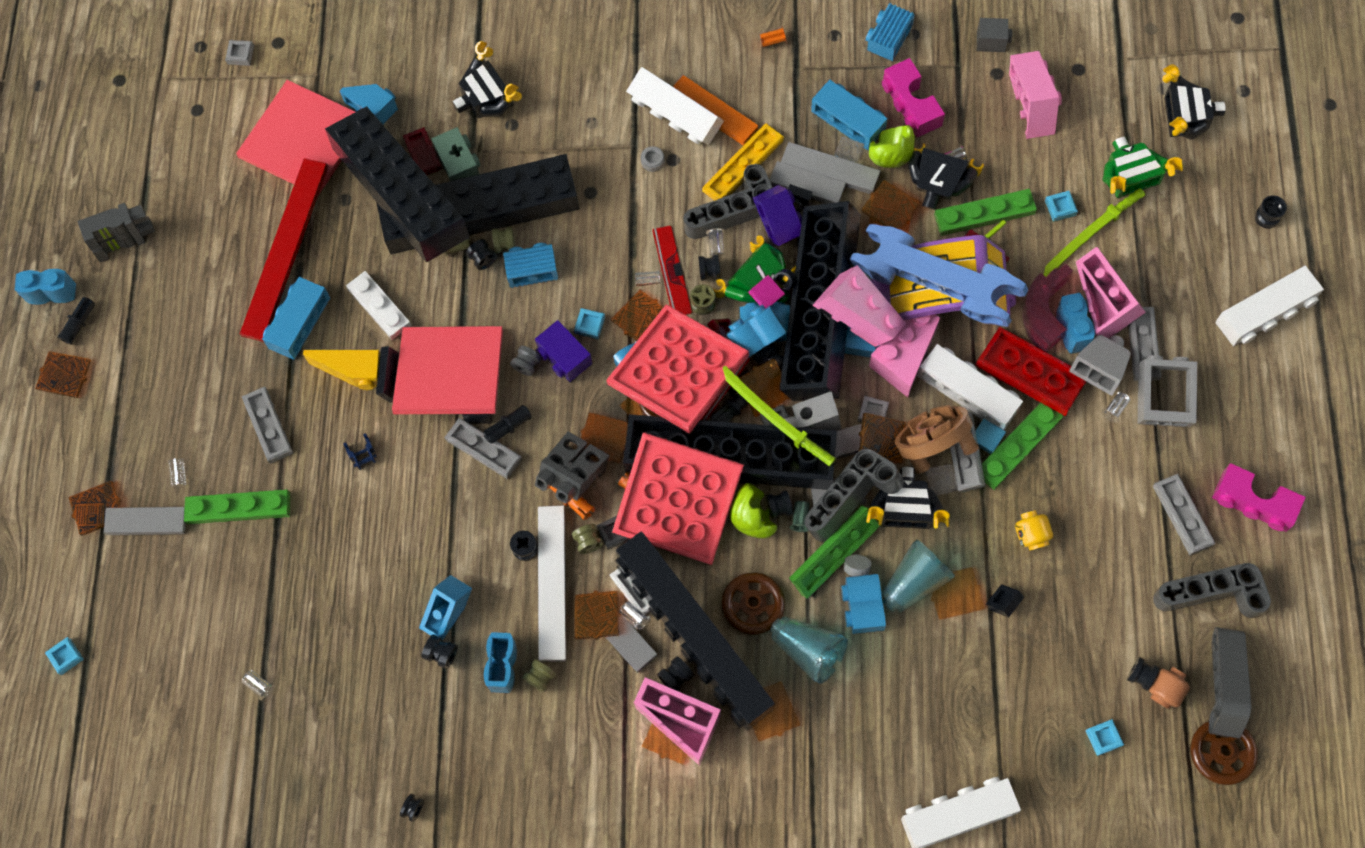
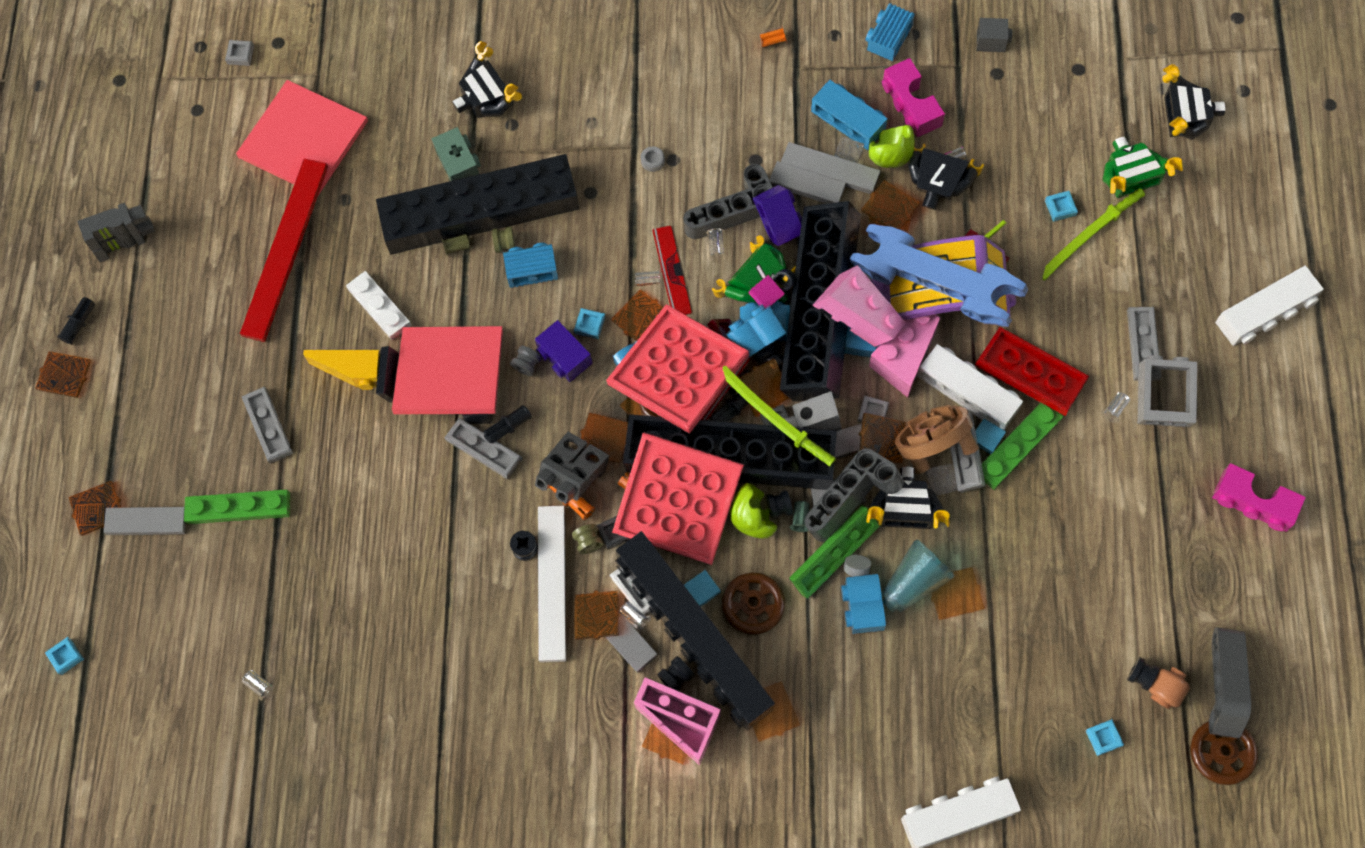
(46, 286): dark azure brick -> none
(177, 473): clear piece -> none
(296, 318): dark azure brick -> none
(353, 456): dark blue piece -> none
(378, 100): dark azure slope -> none
(397, 184): black brick -> none
(412, 807): black bush -> none
(422, 151): dark red tile -> none
(440, 651): black wheel -> none
(445, 606): dark azure slope -> none
(481, 254): black wheel -> none
(502, 654): dark azure brick -> none
(539, 675): olive wheel -> none
(674, 106): white brick -> none
(702, 293): olive wheel -> none
(702, 588): none -> medium azure tile
(709, 267): black wheel -> none
(734, 124): orange tile -> none
(754, 151): yellow tile -> none
(802, 197): black plate -> none
(810, 646): clear light blue cone -> none
(985, 212): bright green plate -> none
(1005, 600): black plate -> none
(1034, 530): yellow head -> none
(1037, 93): bright pink wedge -> none
(1038, 320): clear pink arch -> none
(1073, 316): dark azure brick -> none
(1102, 363): light grey torso -> none
(1107, 295): bright pink wedge -> none
(1183, 514): light grey tile -> none
(1209, 591): dark grey beam -> none
(1270, 212): black wheel -> none

